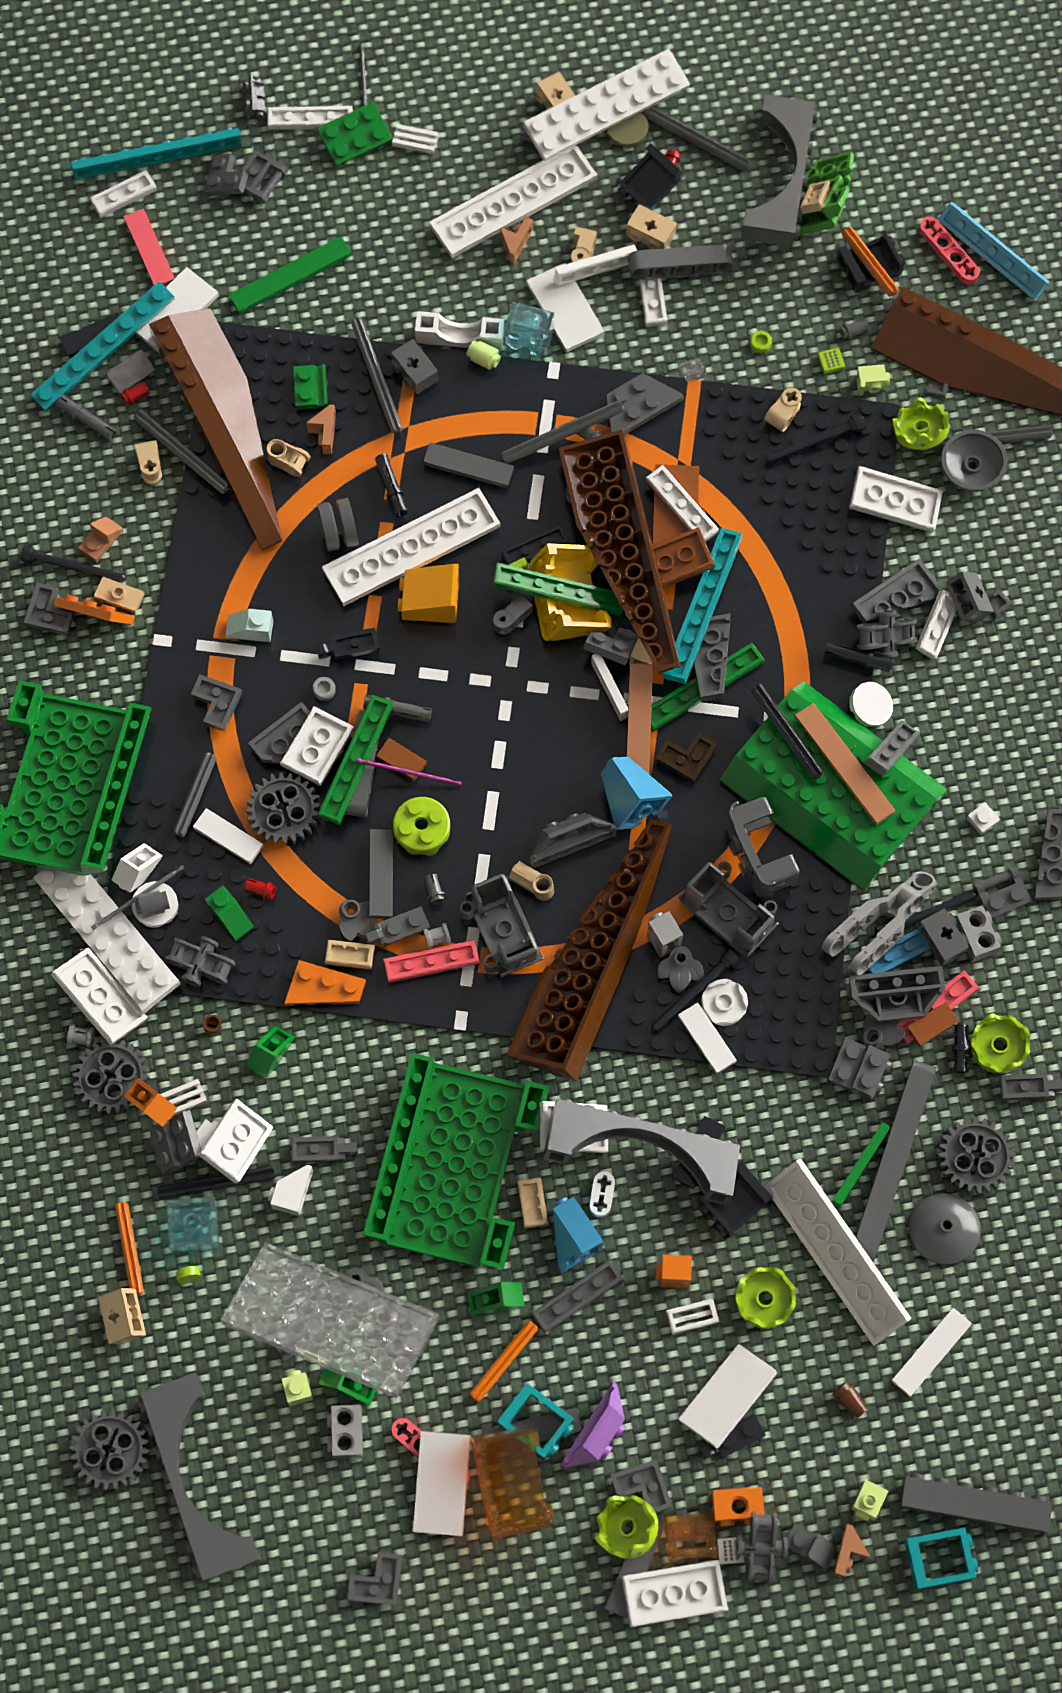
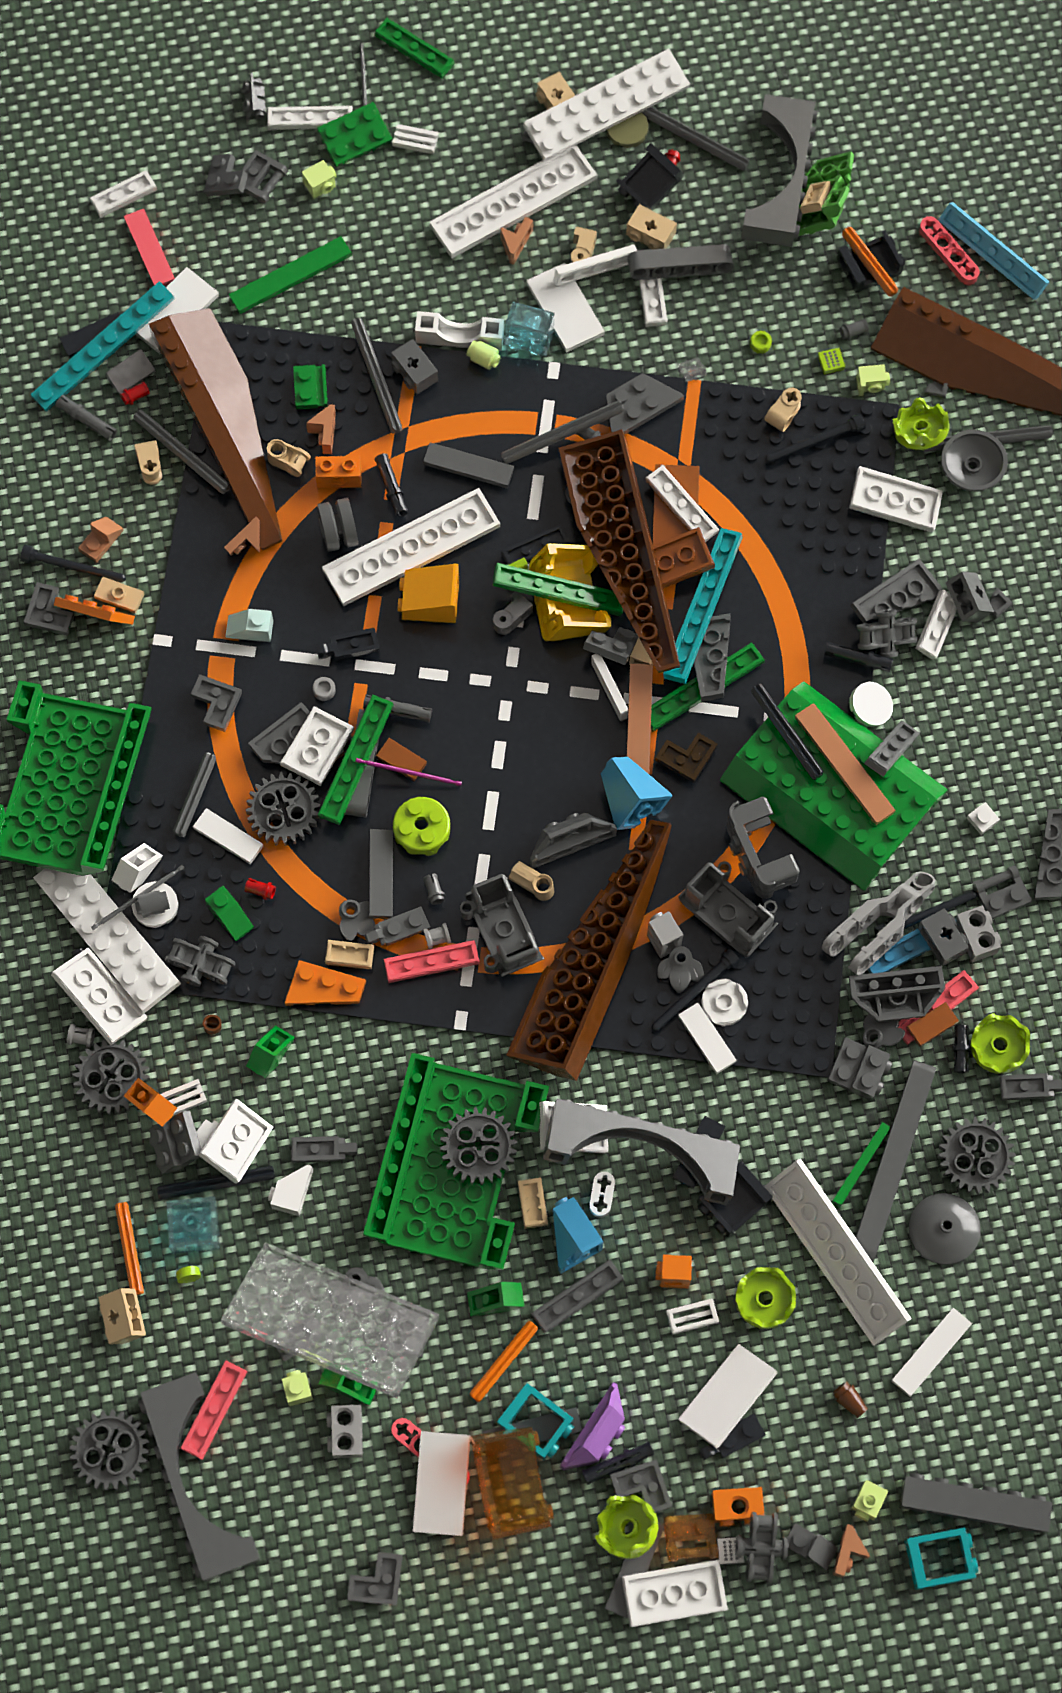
(157, 153): teal plate -> none
(213, 1410): none -> coral tile
(250, 533): none -> nougat slope
(319, 179): none -> yellowish green brick
(338, 472): none -> orange brick
(414, 48): none -> green tile
(476, 1125): none -> dark grey gear
(591, 1475): none -> black pin

